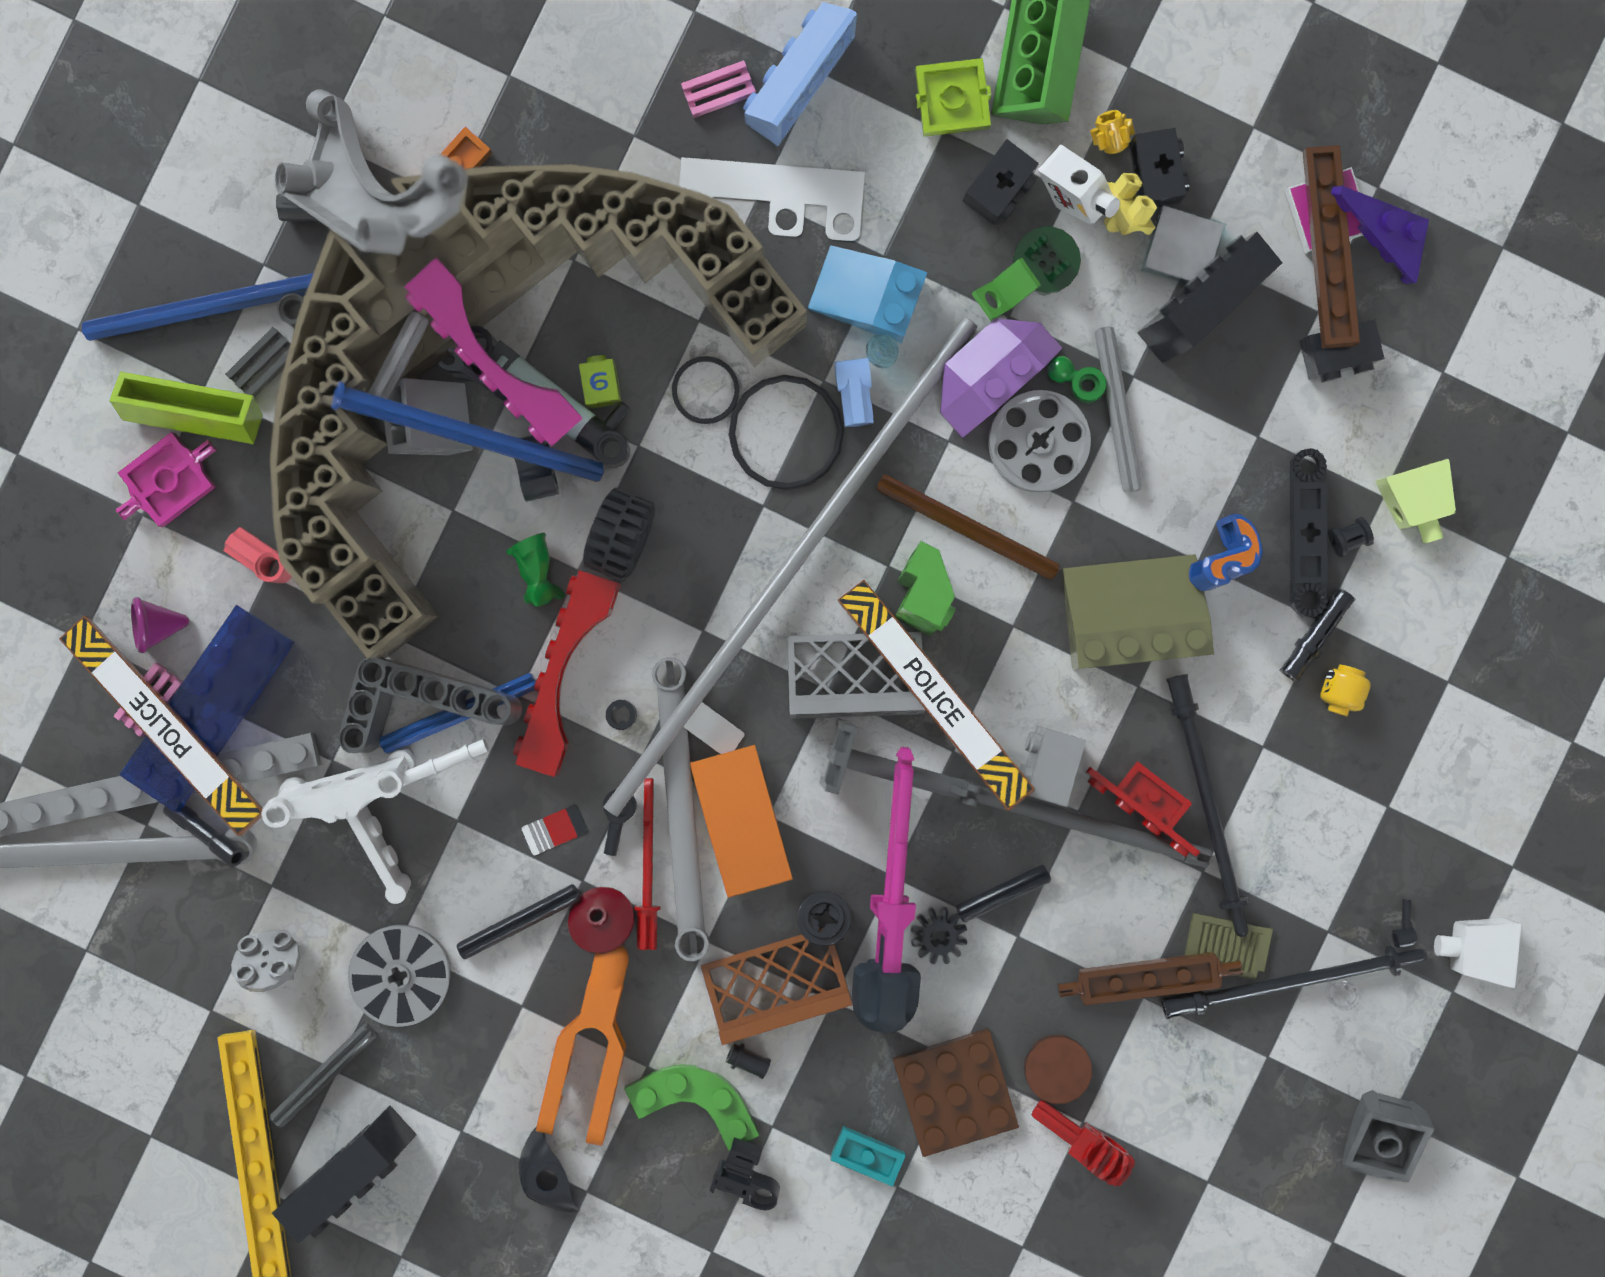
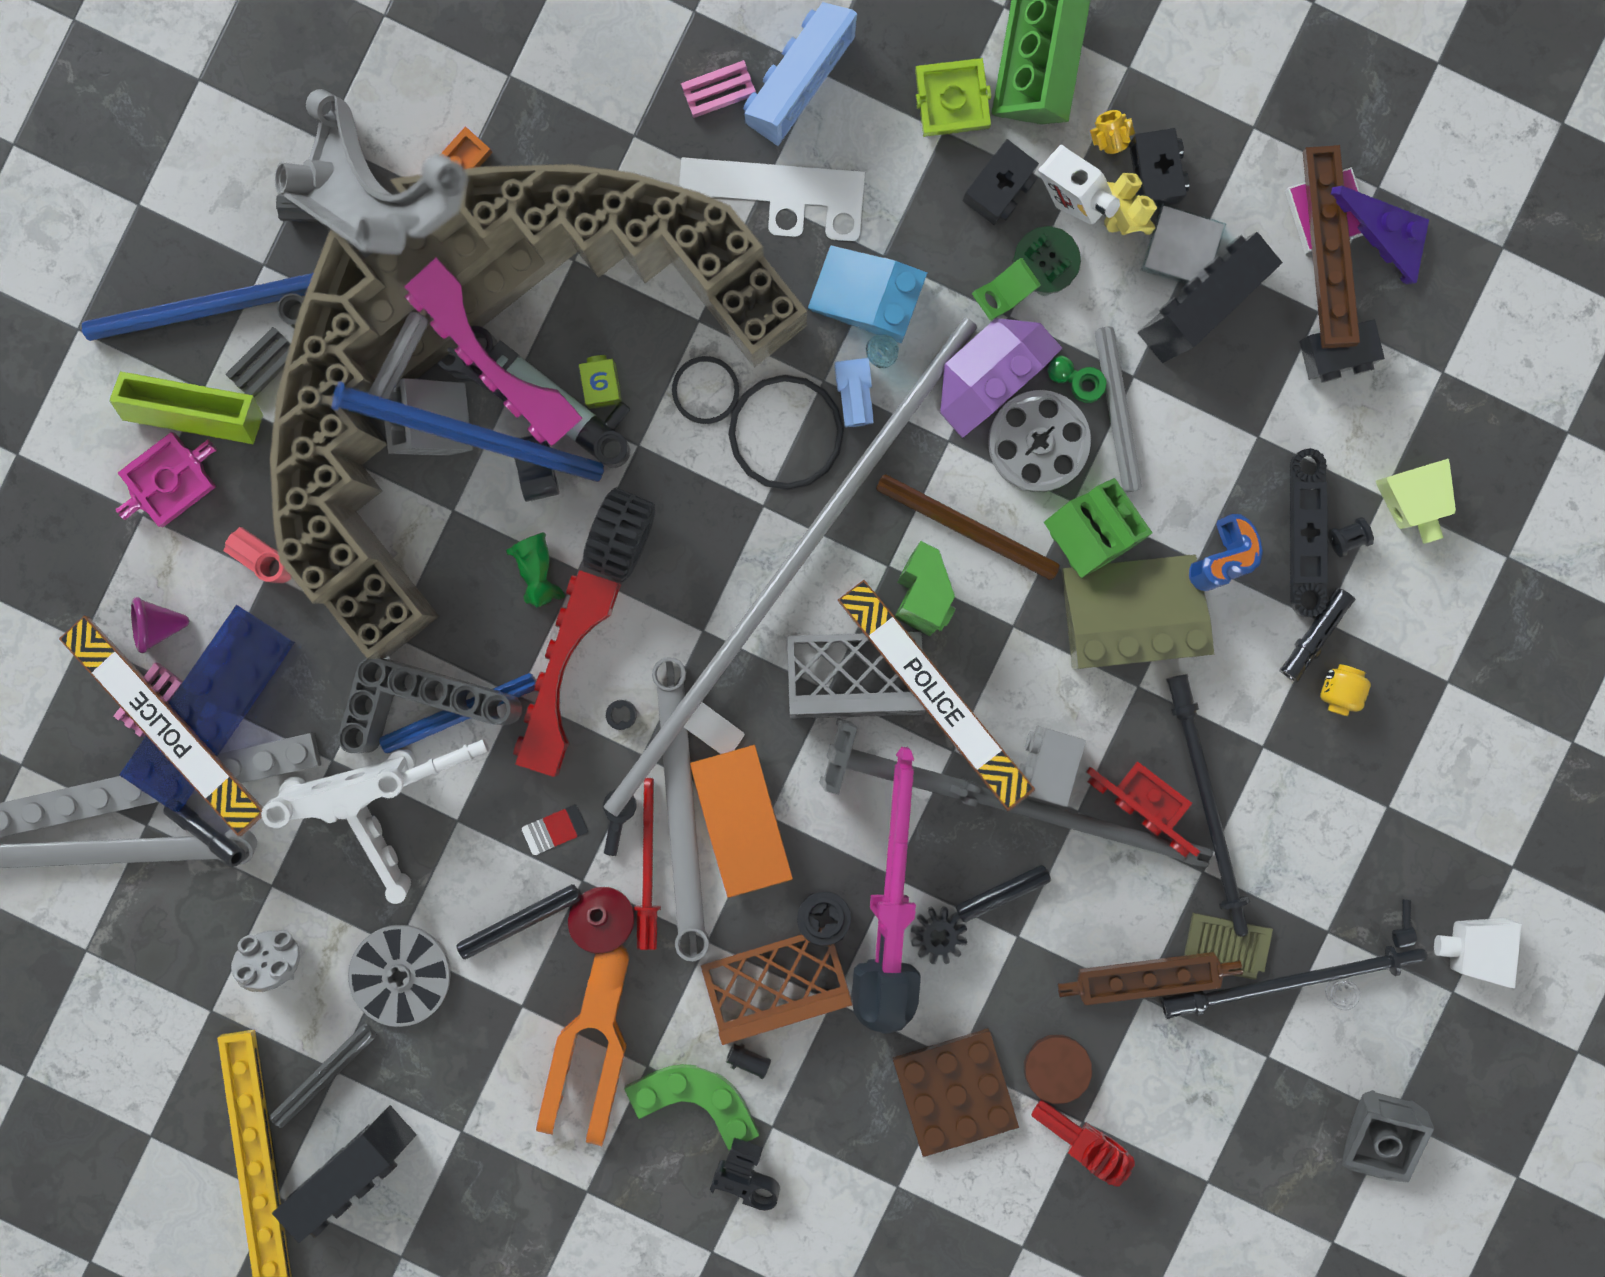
(537, 1157): black piece -> none
(867, 1156): teal plate -> none
(1114, 515): none -> bright green piece

